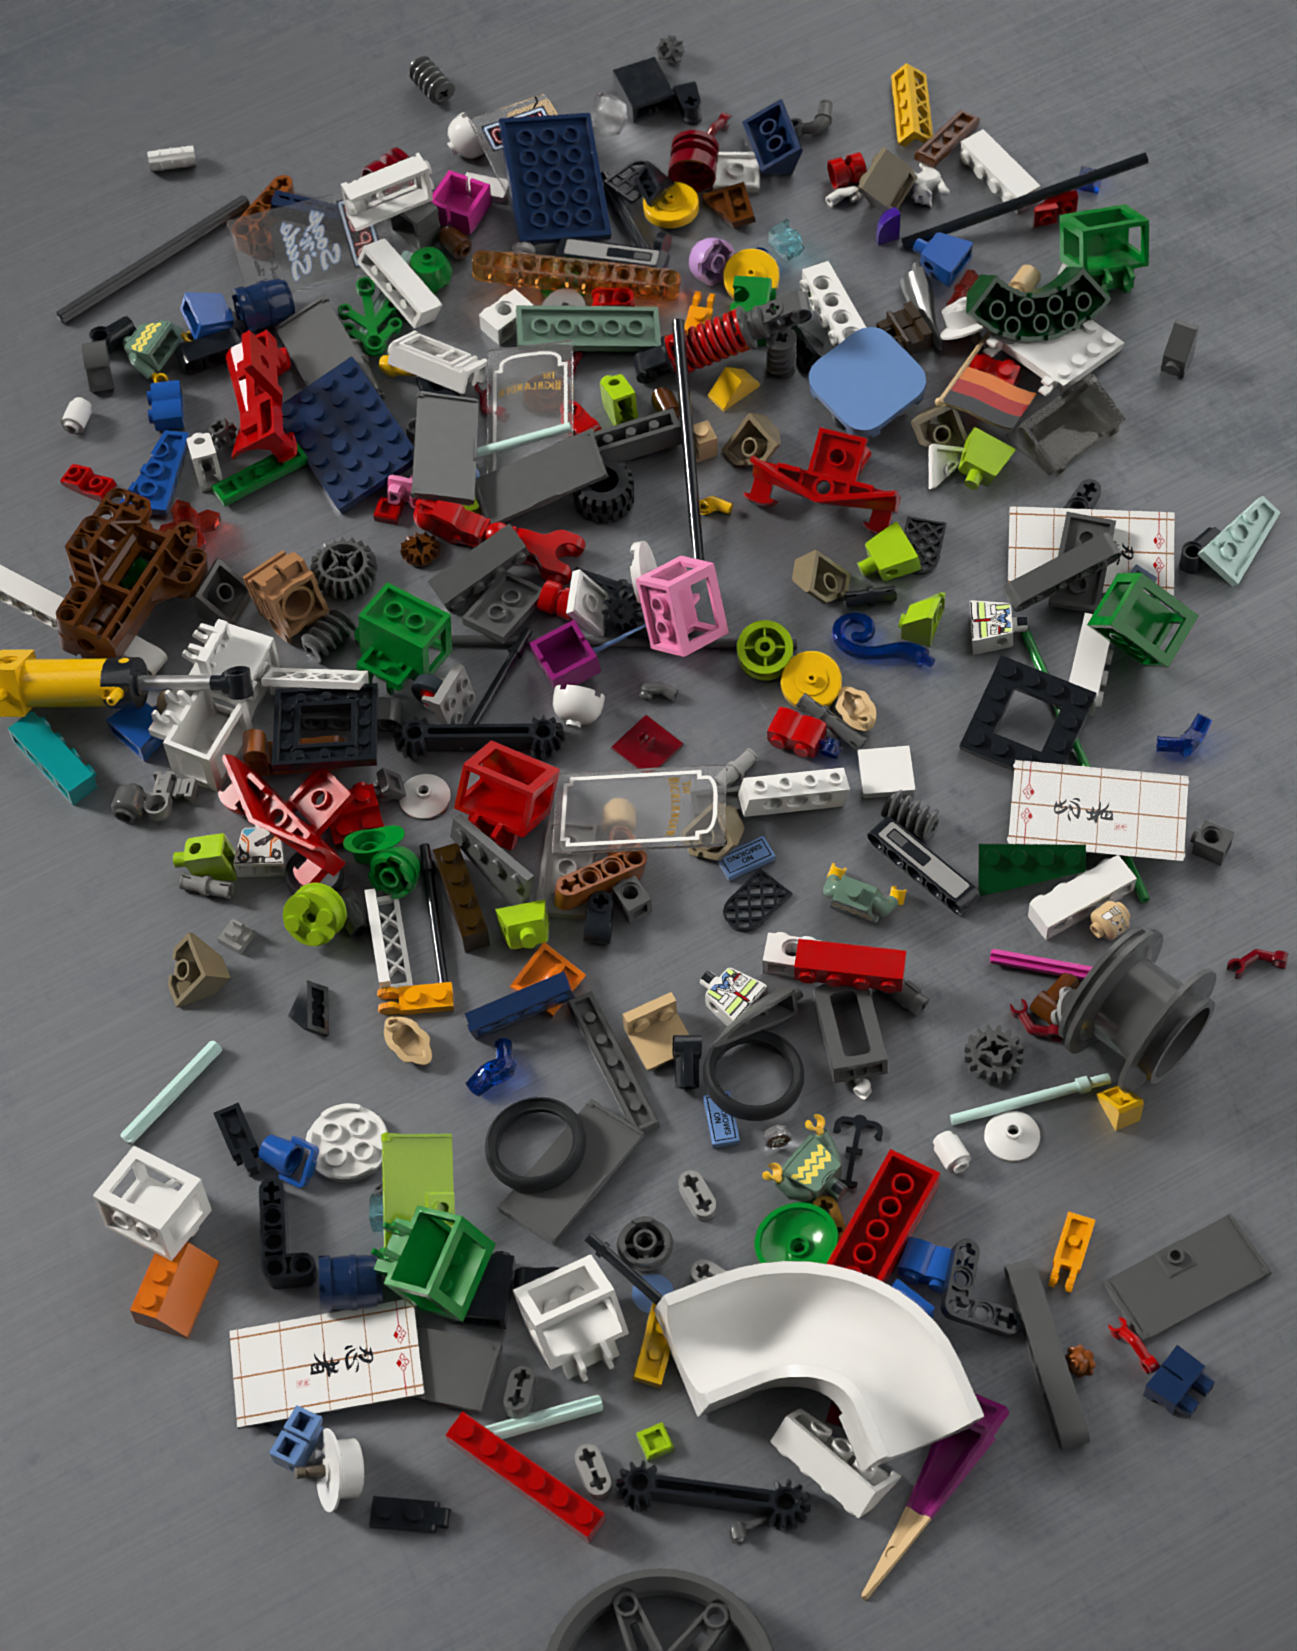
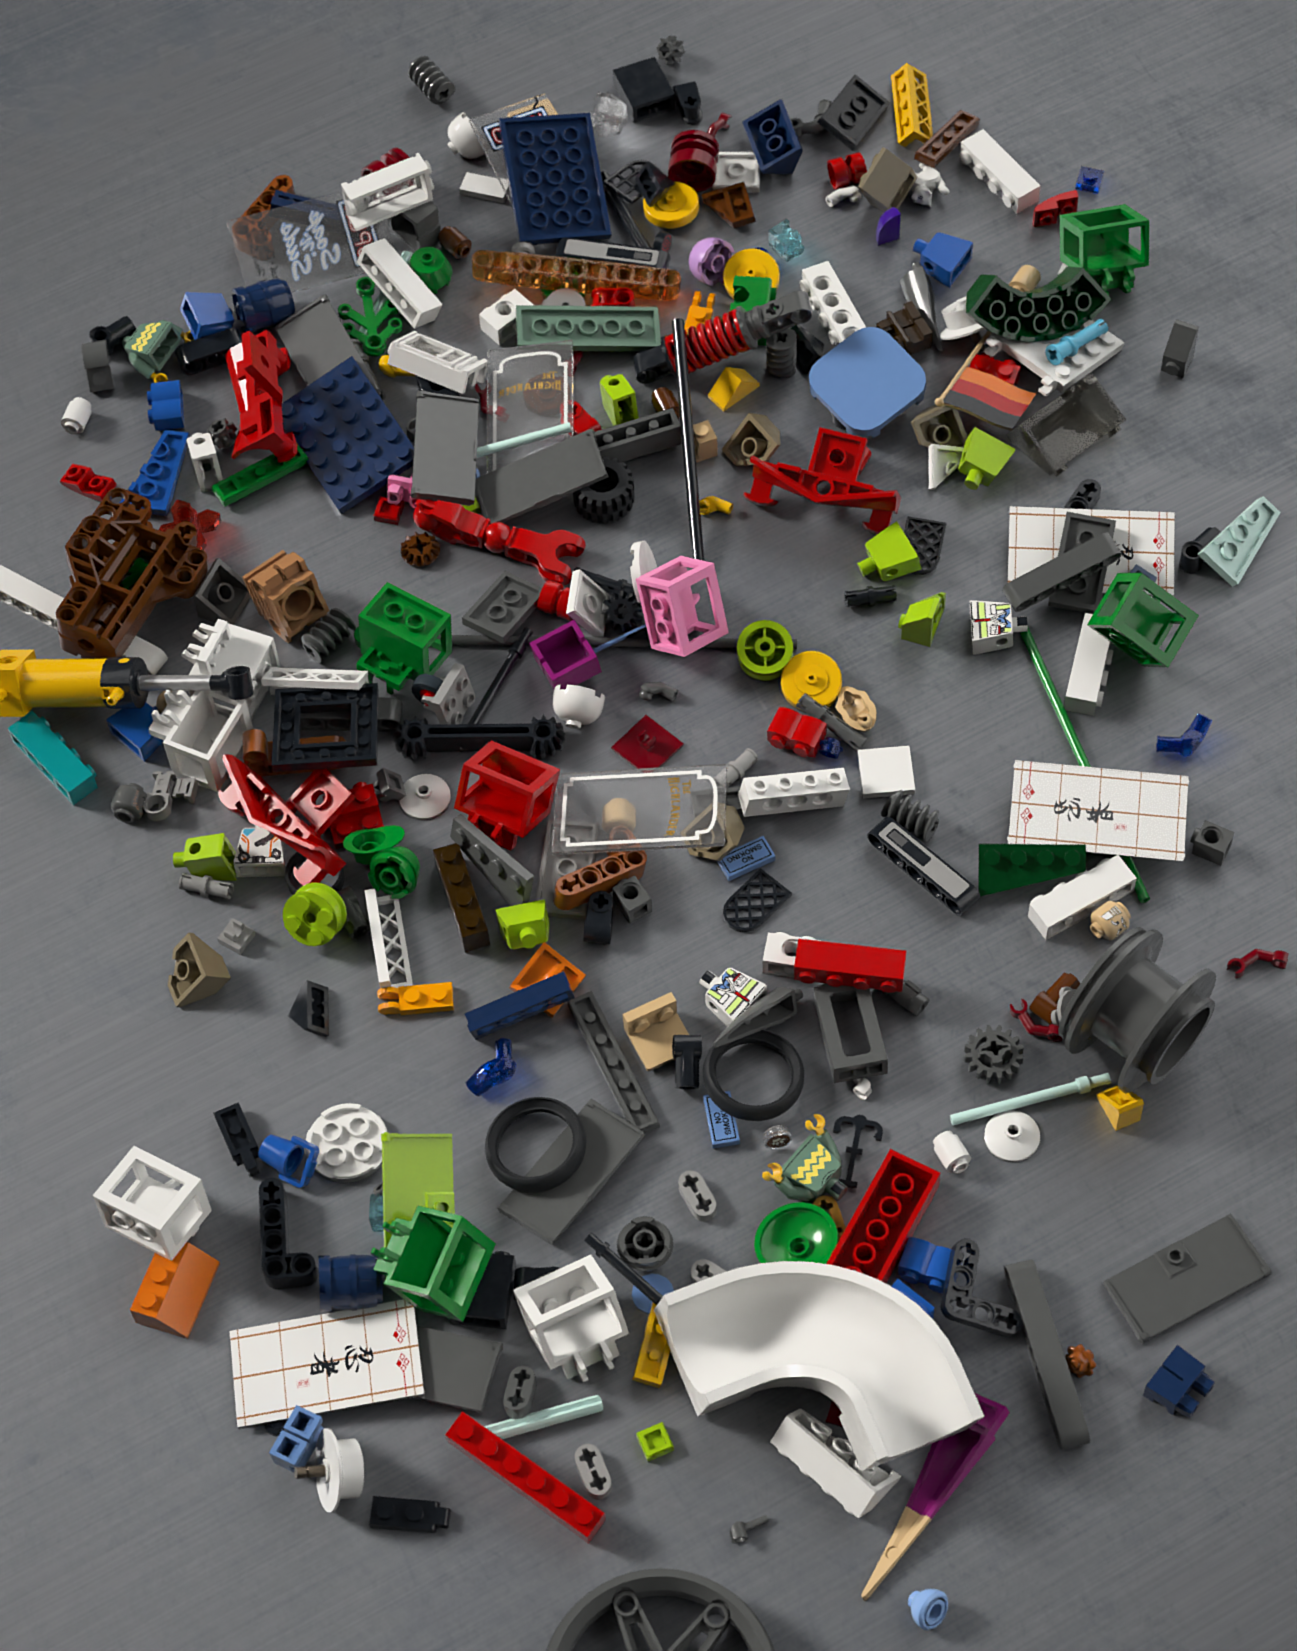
(152, 259): black axle -> none
(171, 158): white axle -> none
(171, 1092): light aqua axle -> none
(342, 576): dark grey gear -> none
(408, 1040): tan arm -> none
(428, 870): black bar -> none
(456, 204): dark pink piece -> none
(479, 567): dark grey brick -> none
(713, 1495): black arm -> none
(820, 577): dark tan slope -> none
(853, 112): none -> black tile
(858, 897): sand green torso -> none
(906, 651): clear blue plant -> none
(928, 1607): none -> light blue brick
(963, 286): clear red axle -> none
(1011, 676): black plate -> none
(1028, 199): black piece -> none
(1038, 964): dark pink axle -> none
(1069, 345): none -> medium azure pin
(1071, 1248): light orange hinge -> none
(1147, 1361): red arm -> none

